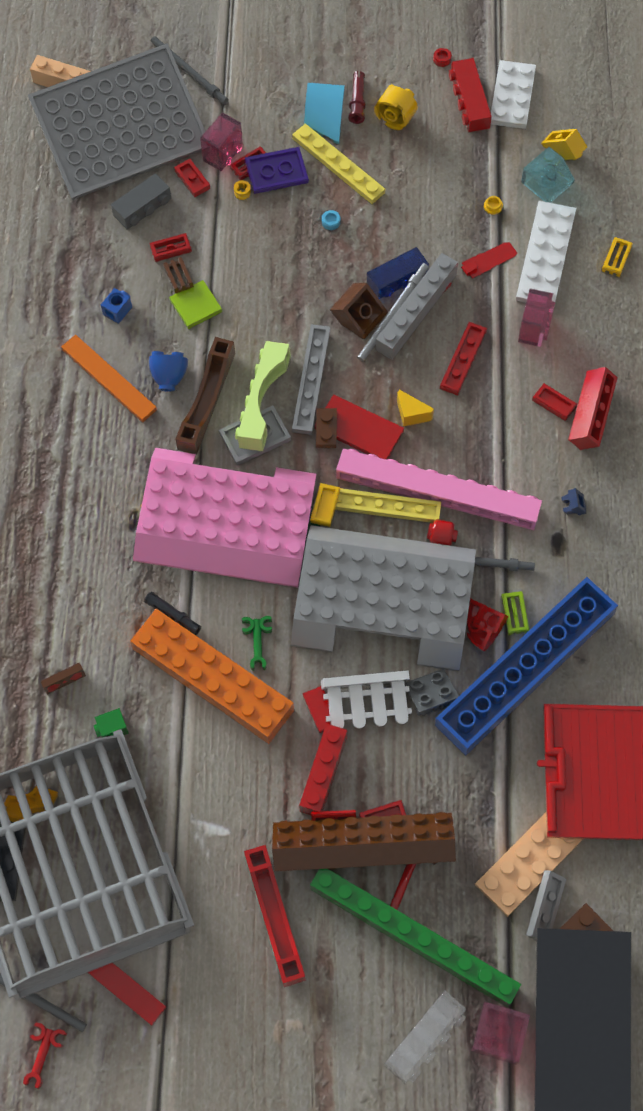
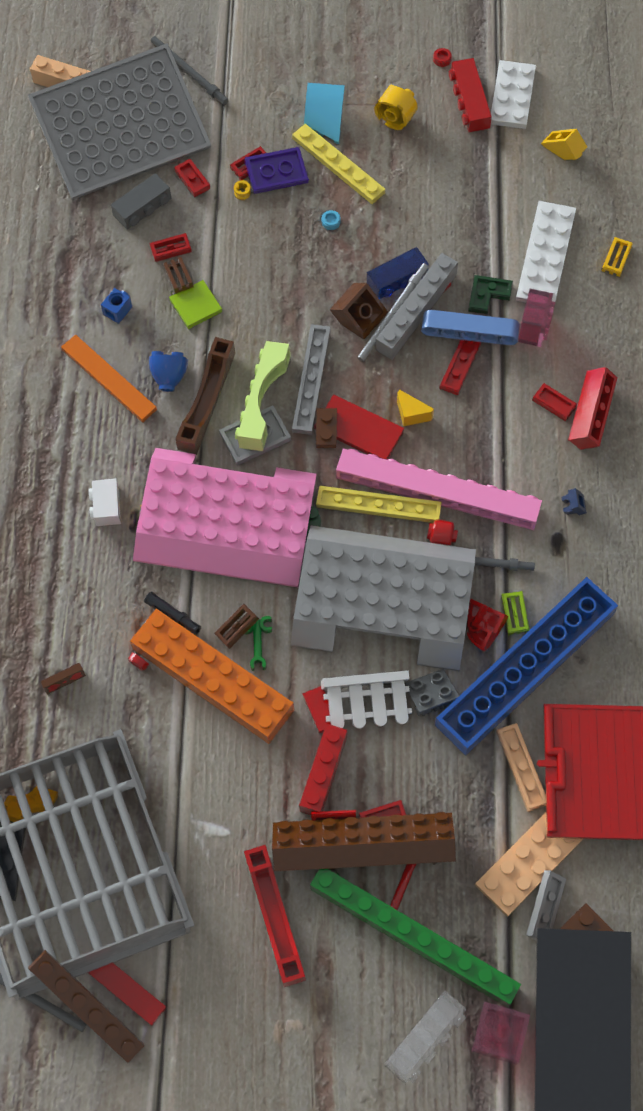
(47, 1037): red bar -> none
(86, 1006): none -> reddish brown plate
(105, 502): none -> white brick
(110, 722): green brick -> none
(137, 661): none -> red tile
(222, 142): clear pink brick -> none
(238, 628): none -> reddish brown tile
(325, 505): yellow tile -> none
(357, 103): dark red pin -> none
(470, 327): none -> medium blue beam
(486, 261): red piece -> none
(487, 288): none -> dark green tile
(493, 205): yellow plate -> none
(522, 767): none -> light nougat tile
(547, 175): clear light blue slope -> none

